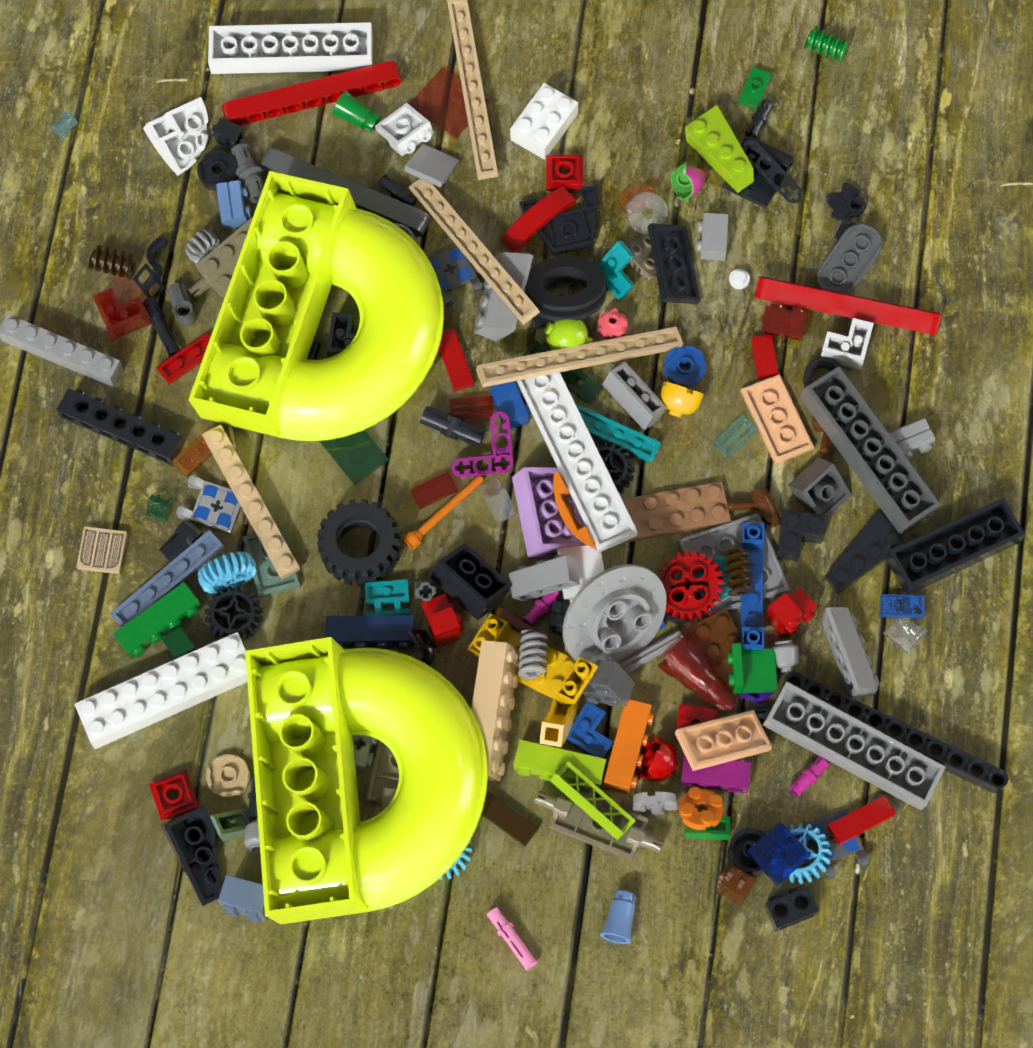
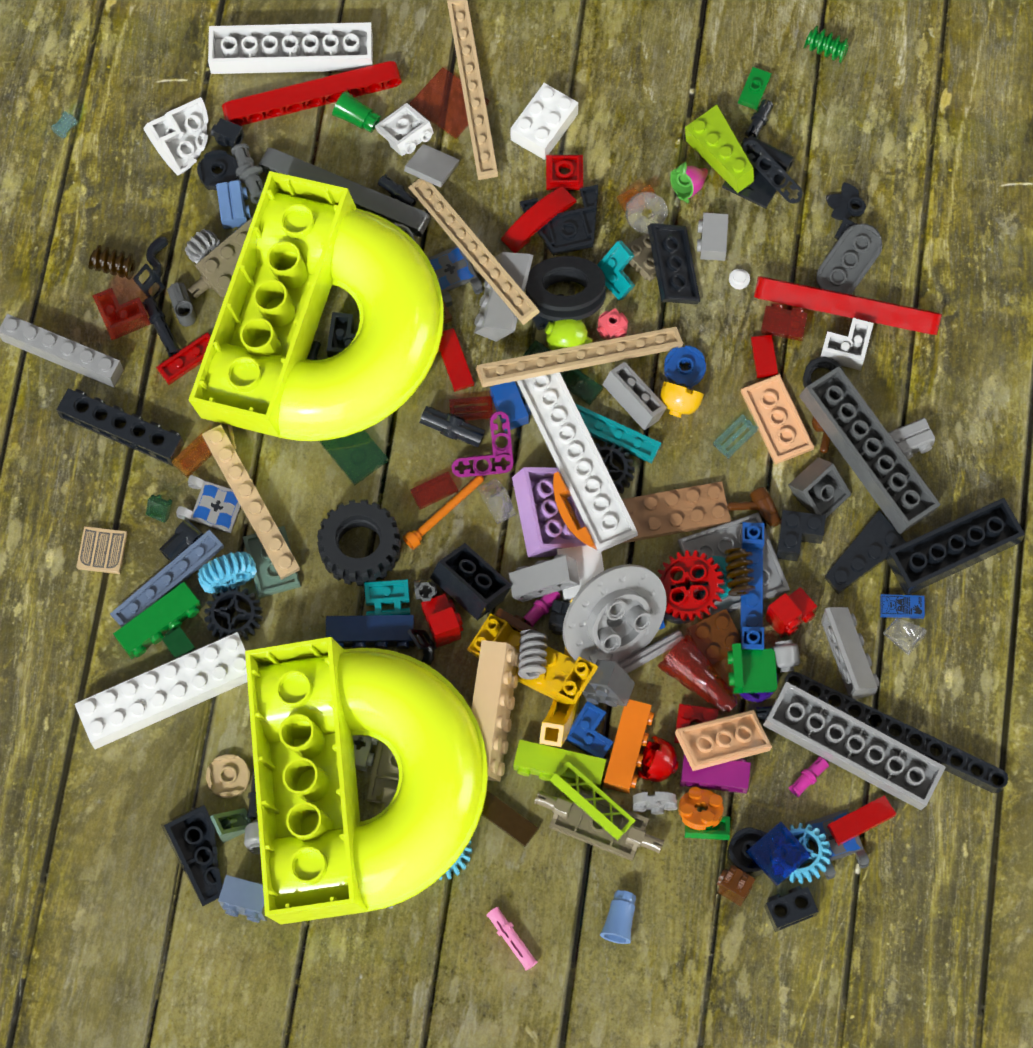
(171, 808): red piece -> none

